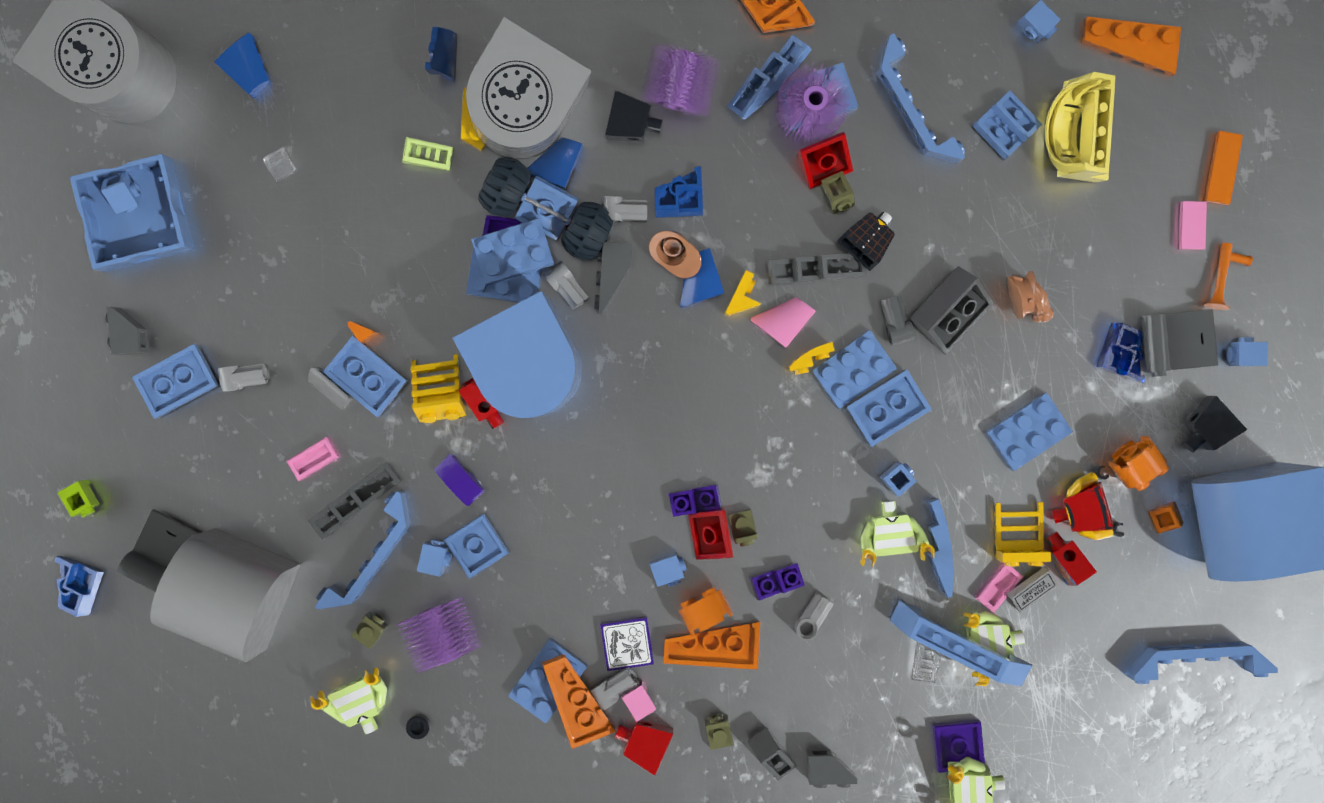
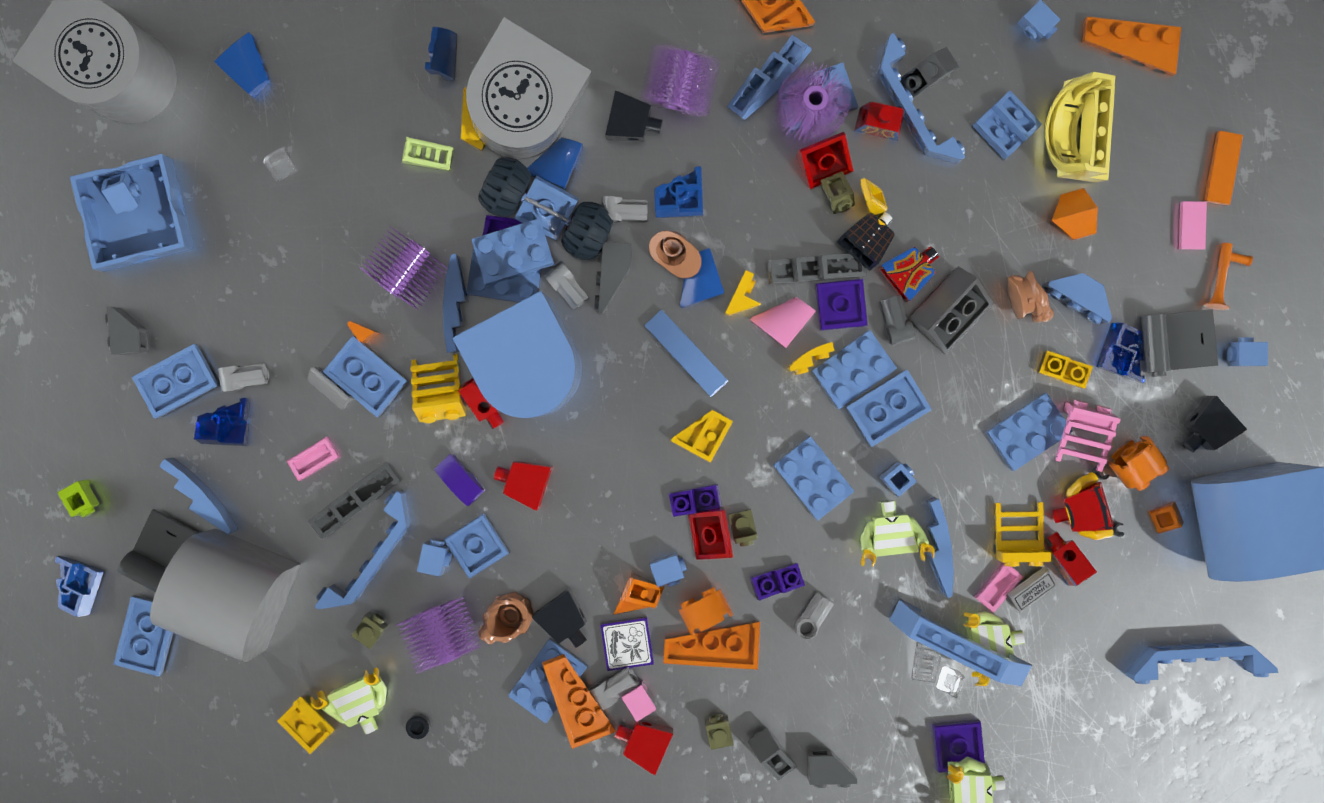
(141, 643): none -> medium blue plate
(204, 500): none -> medium blue slope
(225, 425): none -> clear blue slope
(305, 725): none -> yellow plate
(403, 269): none -> medium lavender piece
(453, 296): none -> medium blue slope
(506, 618): none -> nougat piece
(525, 482): none -> red torso
(562, 618): none -> black torso
(638, 594): none -> orange slope
(686, 353): none -> medium blue slope
(704, 435): none -> yellow wing
(813, 478): none -> medium blue plate
(841, 304): none -> dark purple tile
(873, 197): none -> yellow slope
(880, 120): none -> red torso
(910, 271): none -> torso
(929, 72): none -> dark grey slope
(950, 681): none -> clear slope
(1066, 370): none -> yellow slope
(1076, 214): none -> orange slope
(1083, 295): none -> medium blue slope
(1092, 419): none -> bright pink plate

